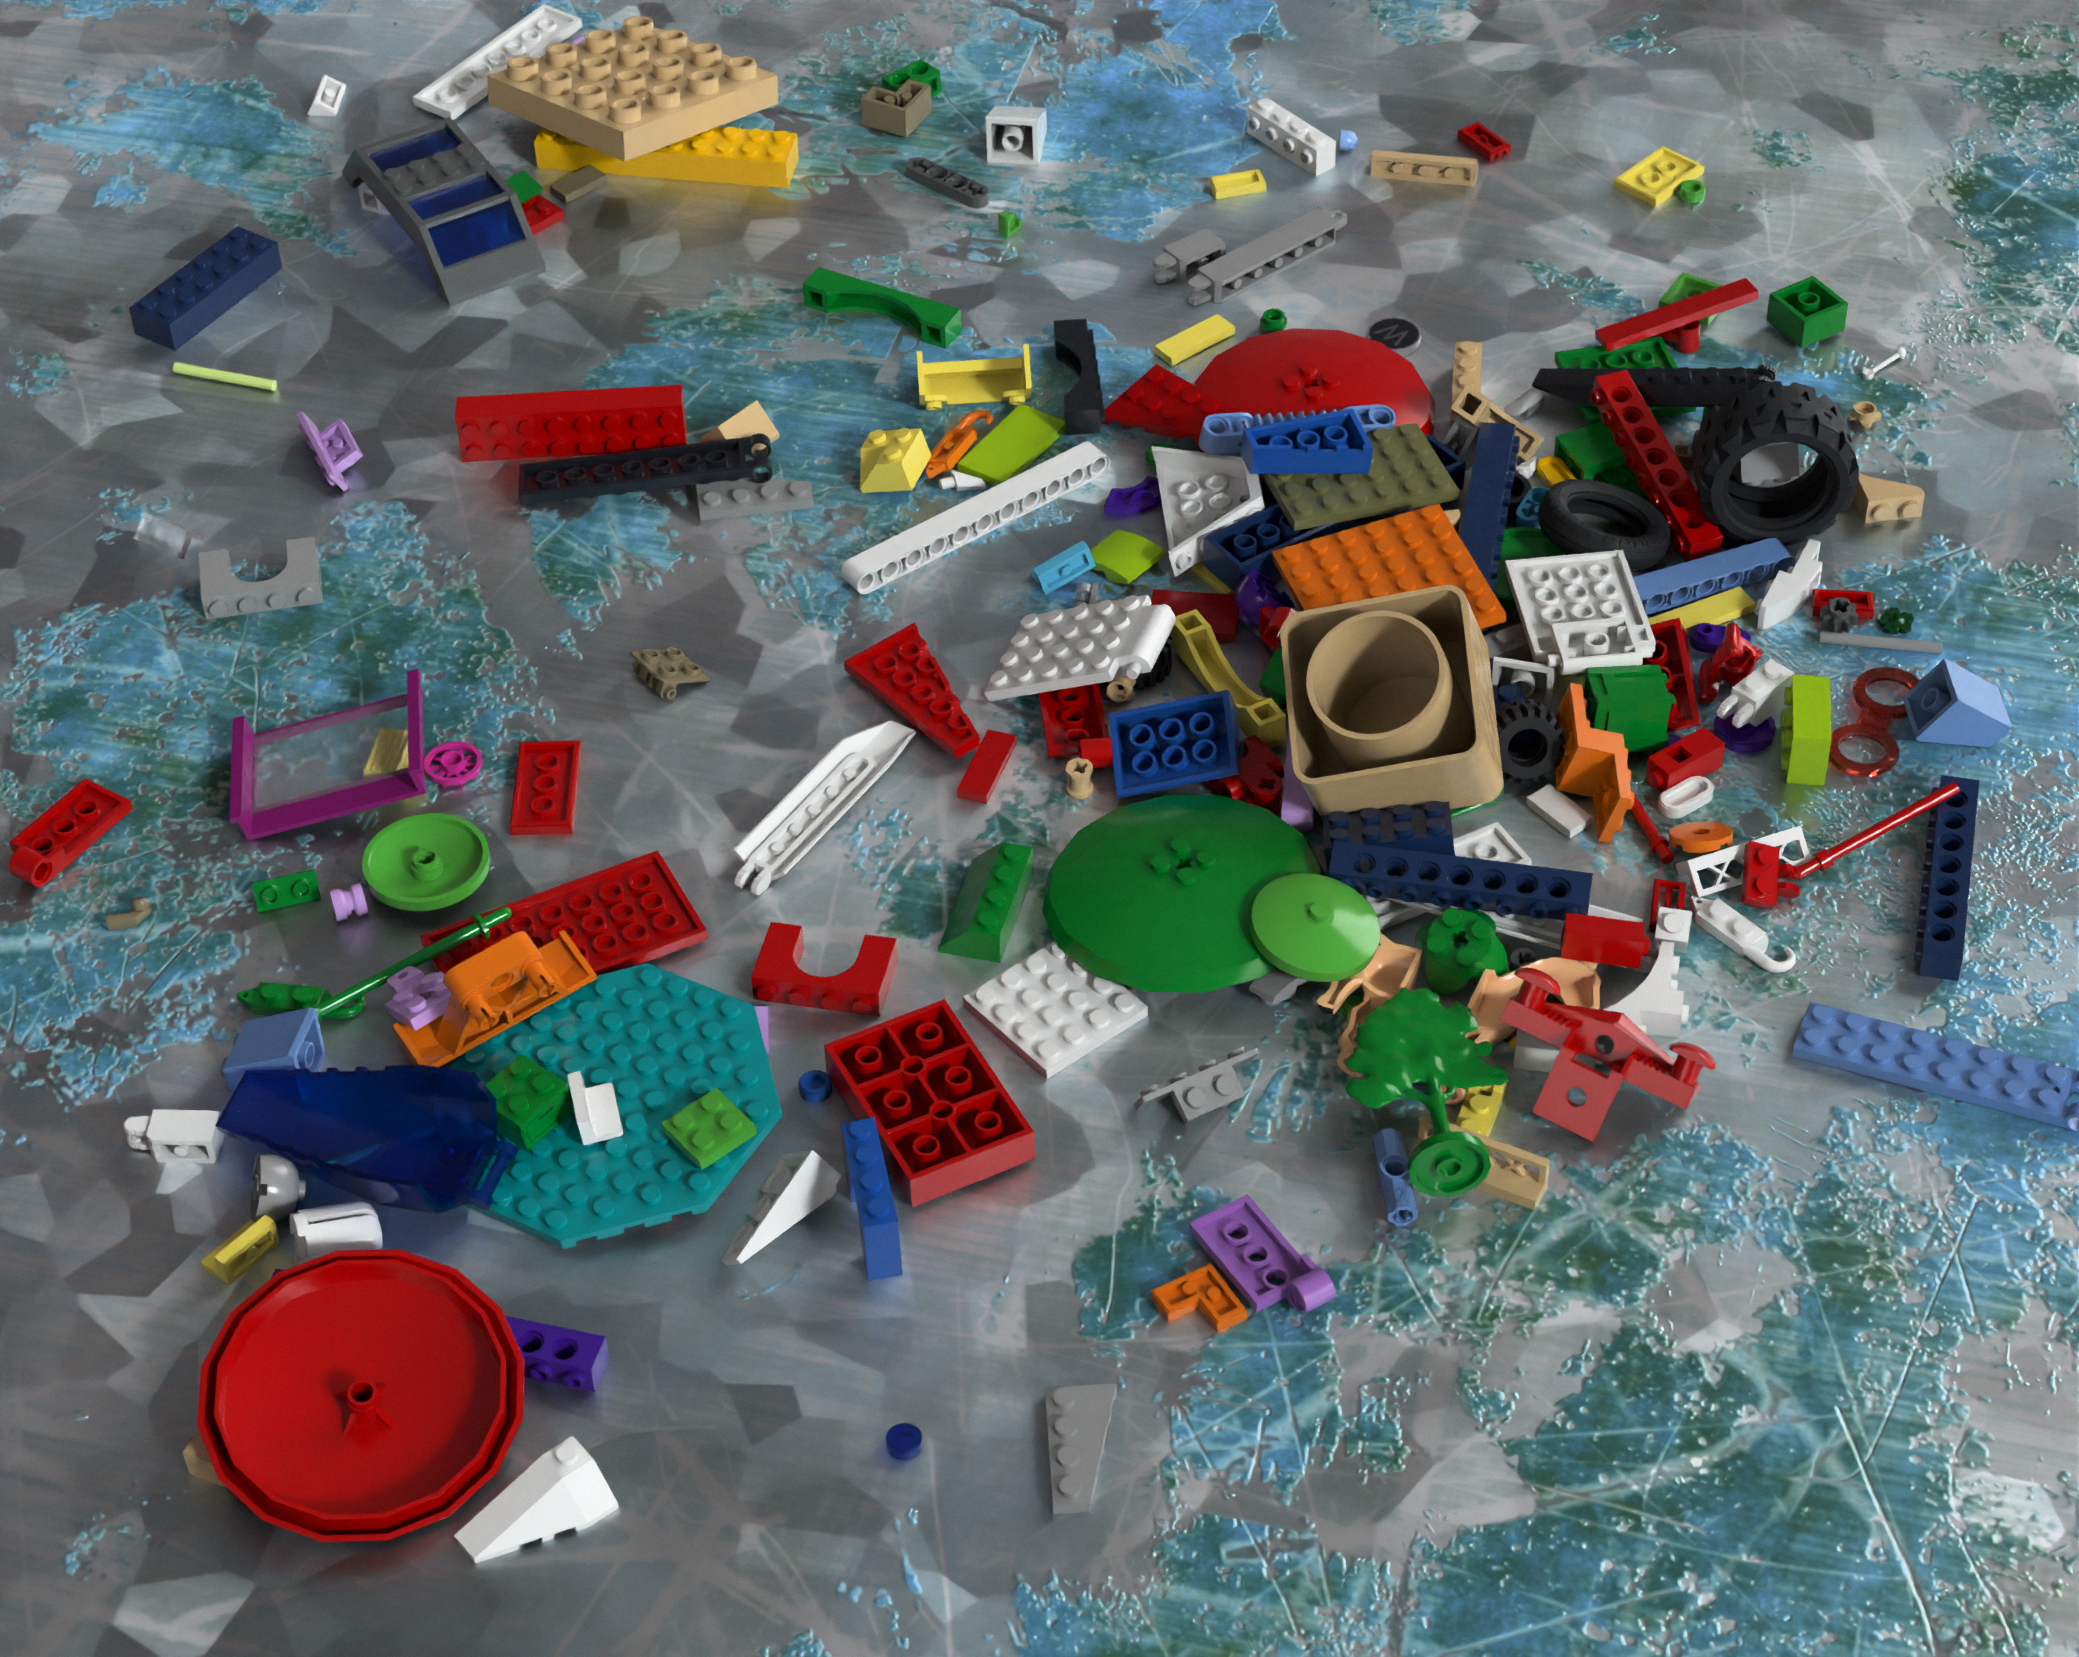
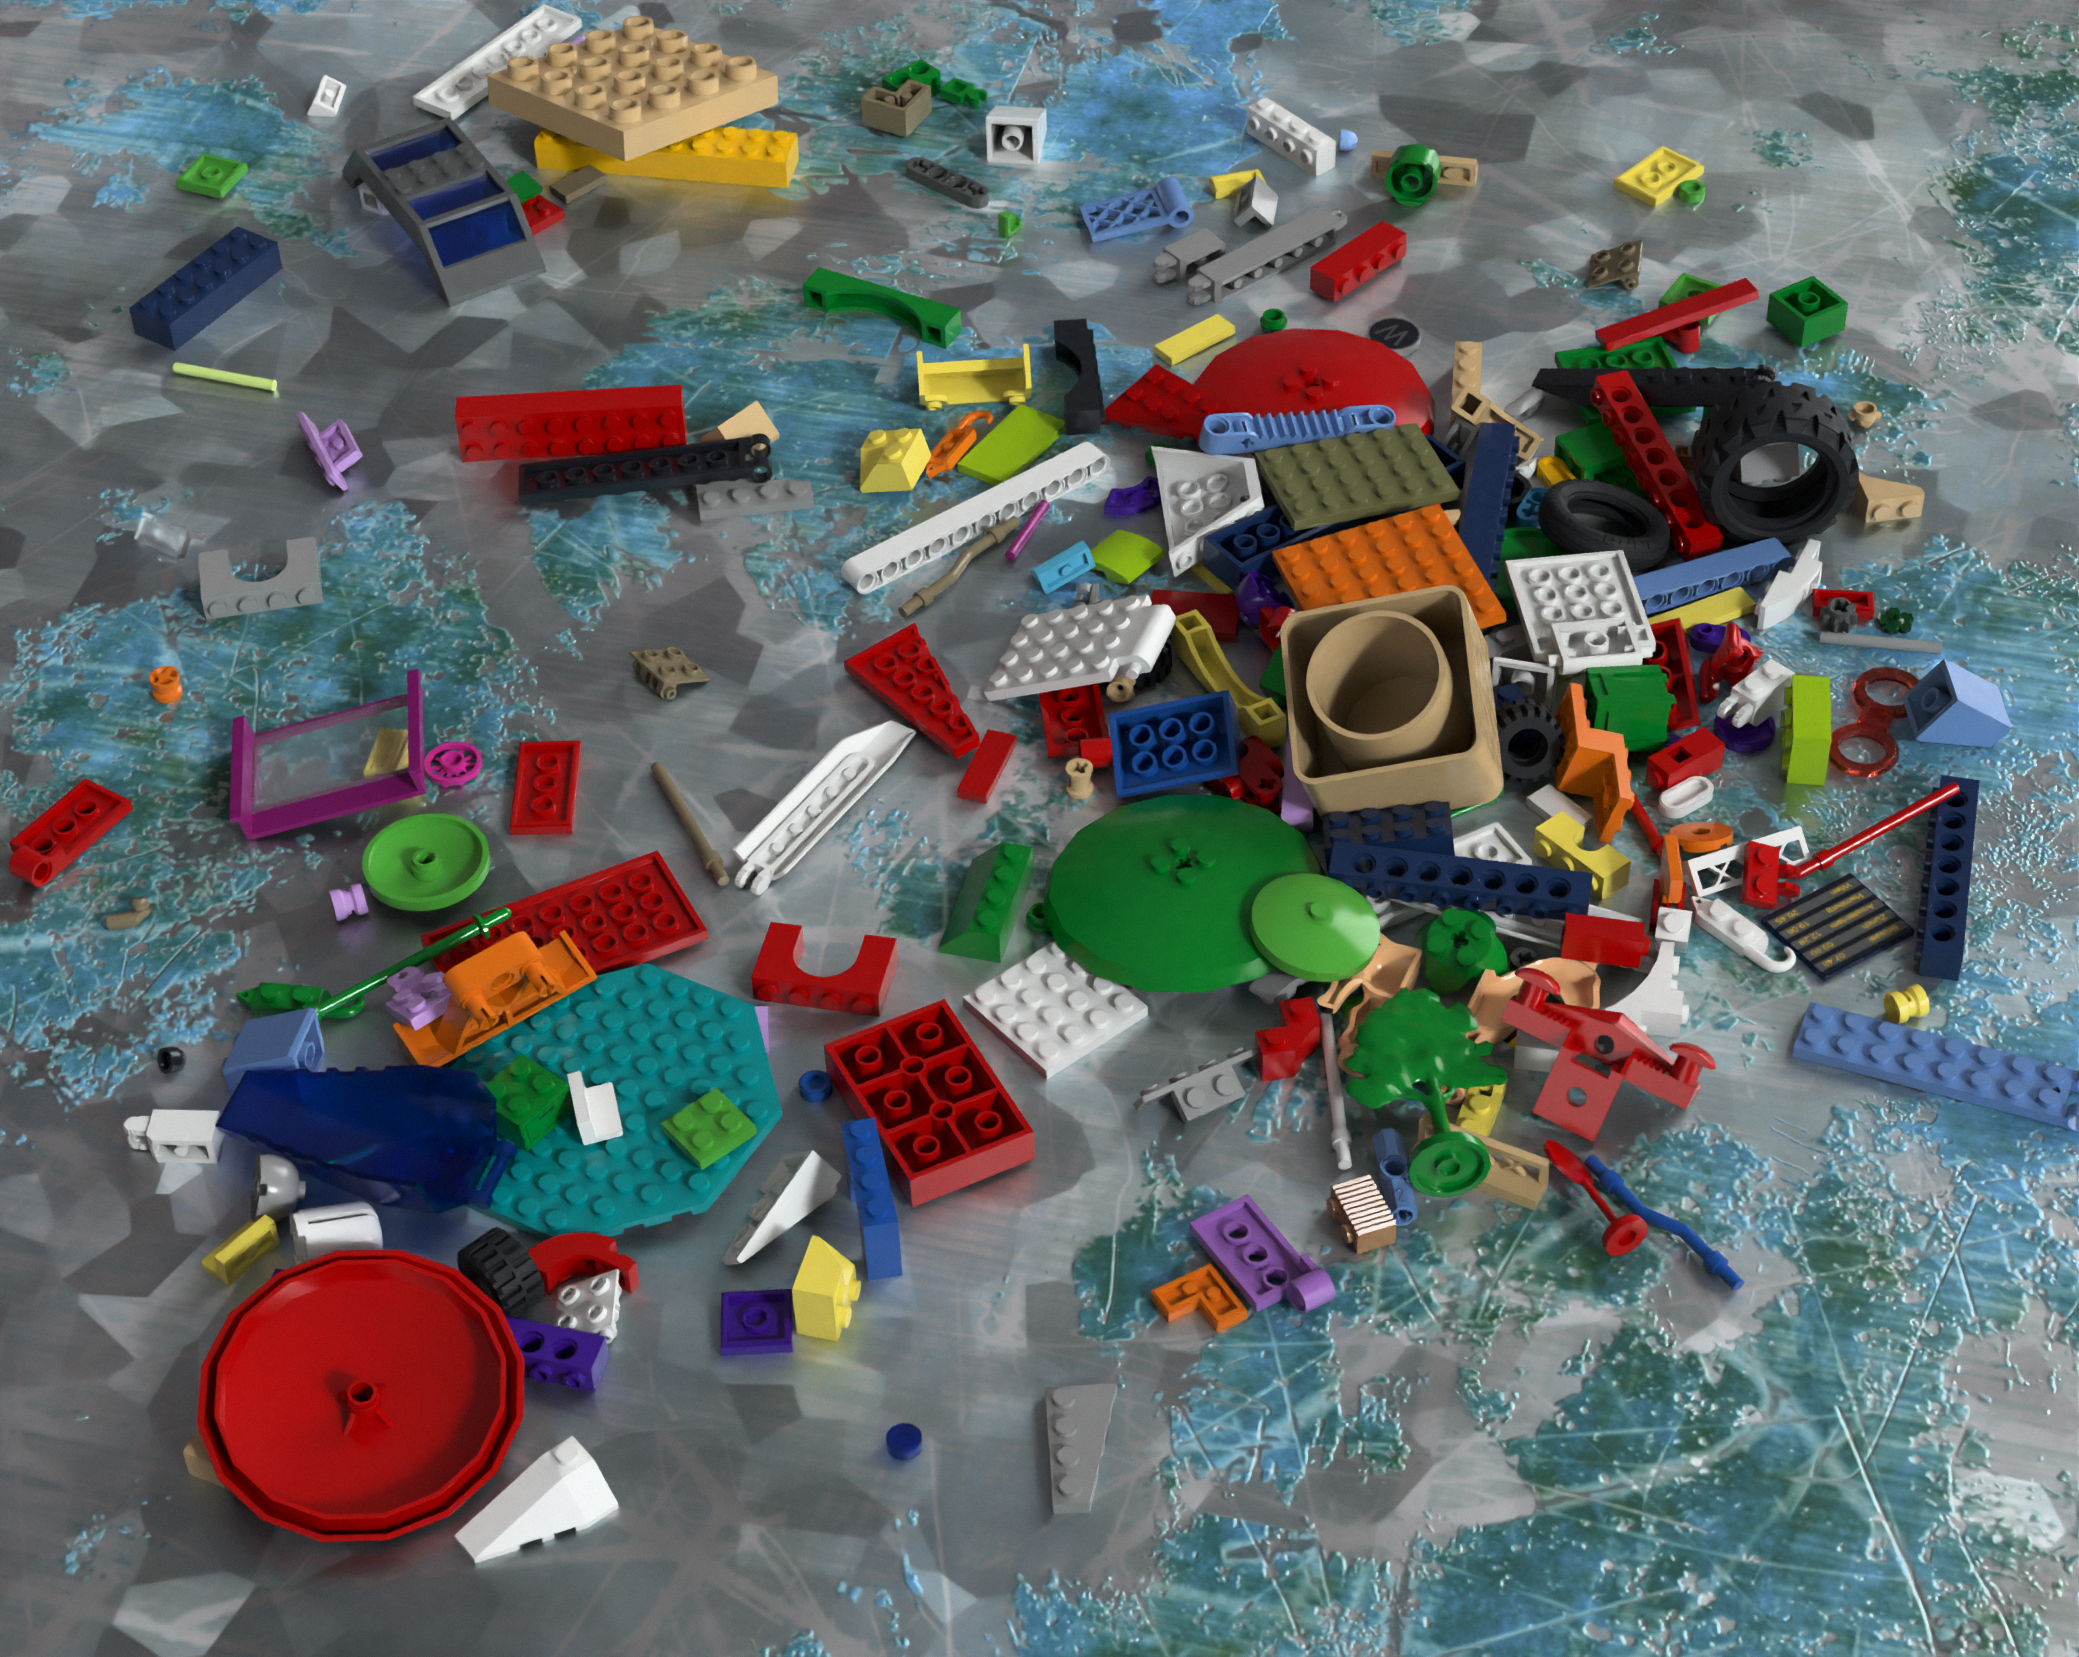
(165, 684): none -> orange wheel
(171, 1059): none -> black hinge
(212, 176): none -> bright green plate
(286, 890): green hinge -> none
(502, 1271): none -> black tyre
(582, 1256): none -> red arch
(590, 1305): none -> white hinge
(710, 858): none -> dark tan bar
(756, 1322): none -> dark purple tile
(824, 1291): none -> light yellow slope
(925, 595): none -> dark tan bar
(960, 91): none -> green plate
(961, 482): white bar -> none
(1027, 530): none -> magenta bar
(1035, 919): none -> green plate
(1167, 202): none -> medium blue piece
(1255, 200): none -> light grey panel
(1287, 1046): none -> red brick
(1308, 446): blue wedge -> none
(1340, 1136): none -> white bar
(1358, 261): none -> red brick
(1362, 1214): none -> medium nougat brick
(1413, 174): none -> green brick
(1481, 144): red tile -> none
(1561, 844): none -> light yellow arch
(1616, 264): none -> dark tan hinge
(1623, 1232): none -> red piece
(1670, 871): none -> orange tile
(1712, 1260): none -> blue bar
(1837, 927): none -> piece
(1869, 373): white hinge -> none
(1906, 1004): none -> light yellow wheel

